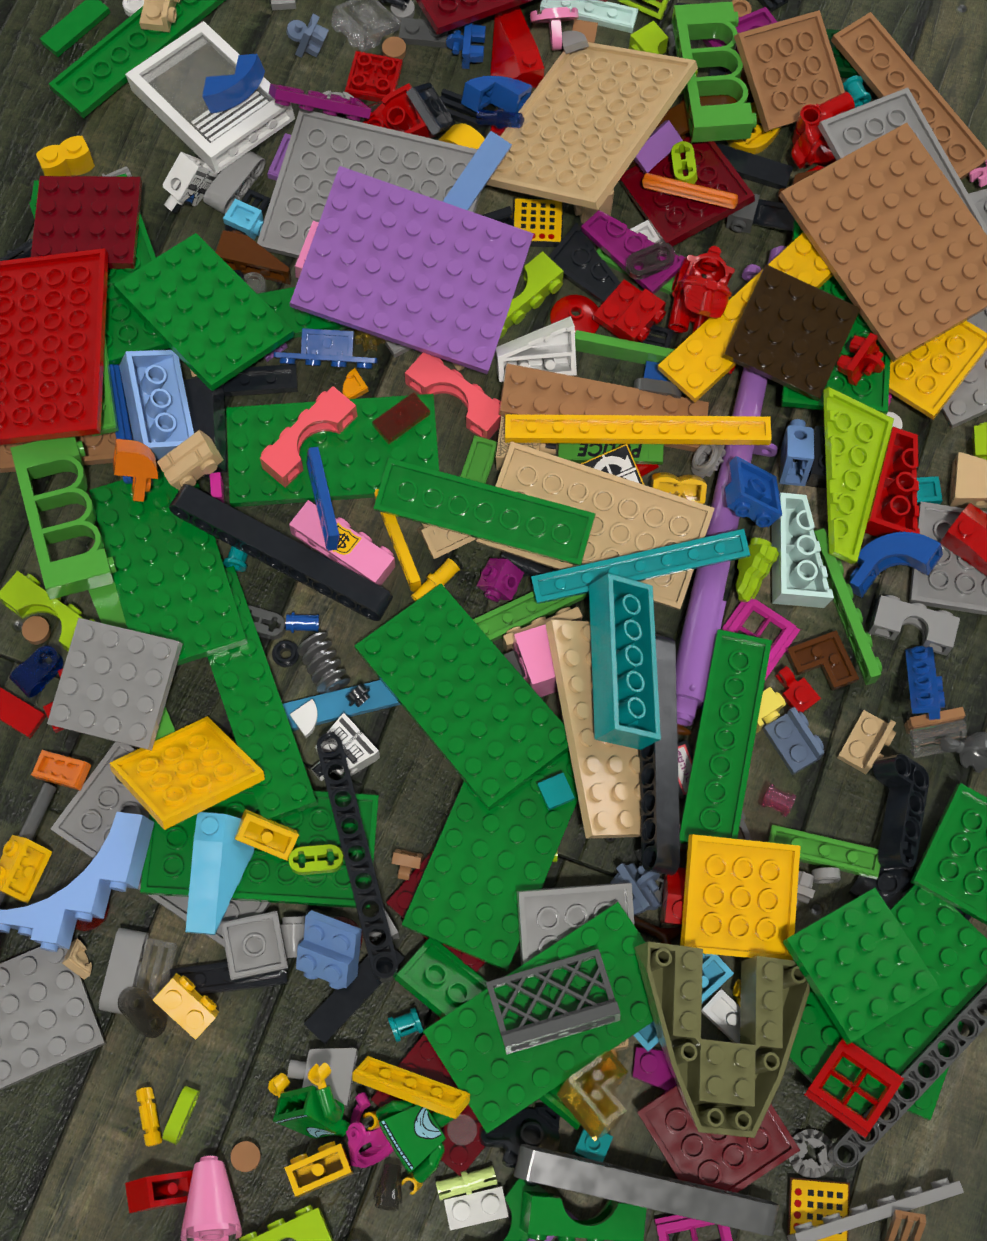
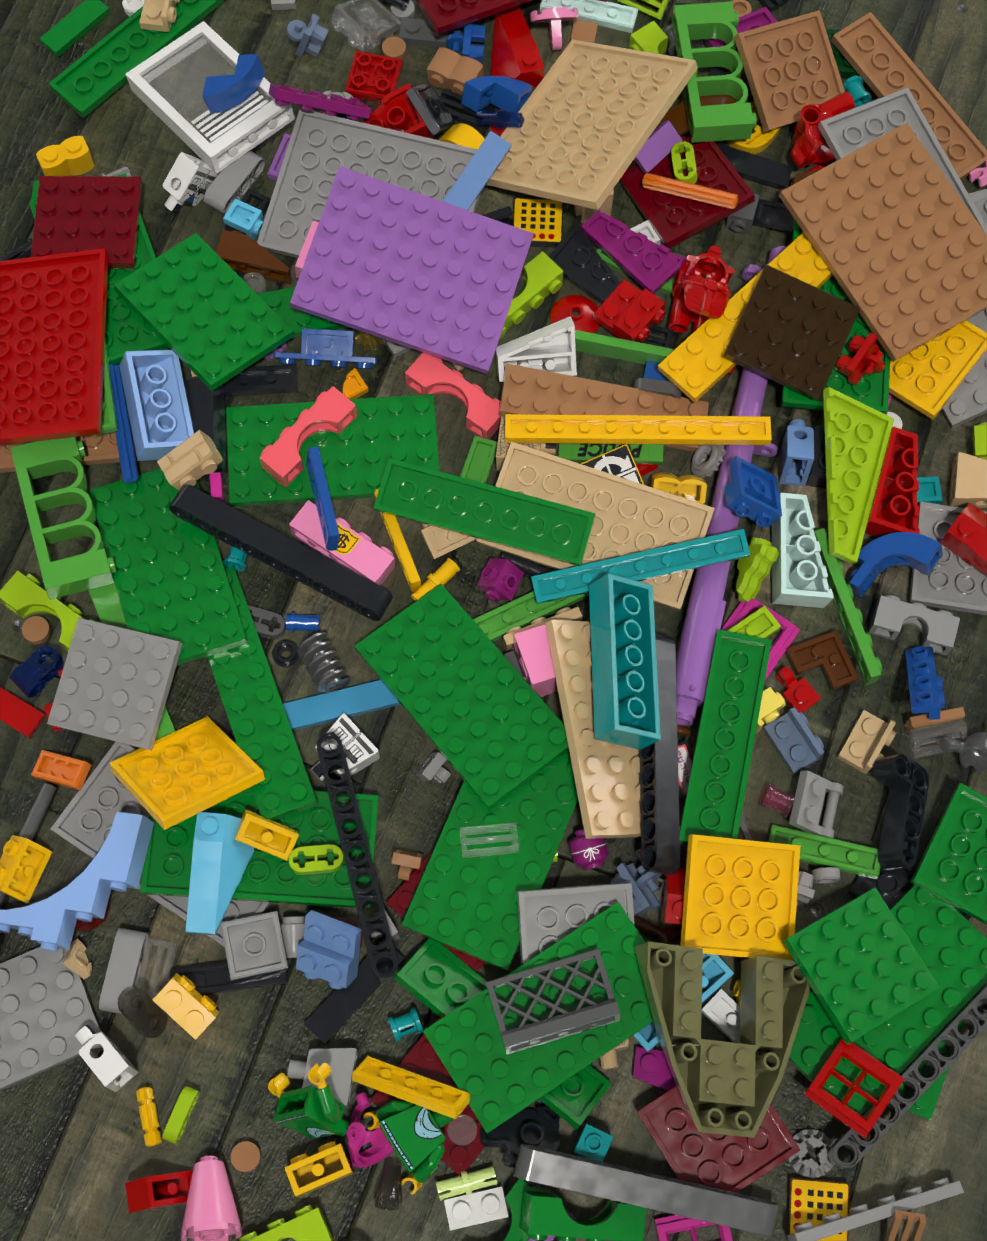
(112, 1067): none -> white torso
(136, 461): orange brick -> none
(305, 718): white tile -> none
(358, 695): black plate -> none
(401, 418): clear red plate -> none
(432, 769): none -> light grey tile
(452, 70): none -> medium nougat brick
(490, 839): none -> clear tile
(555, 791): teal tile -> none
(573, 41): light grey tile -> none
(588, 852): none -> magenta head
(591, 1097): clear yellow brick -> none
(649, 260): clear smoke plate -> none
(759, 624): none -> lime plate
(809, 804): none -> light grey plate

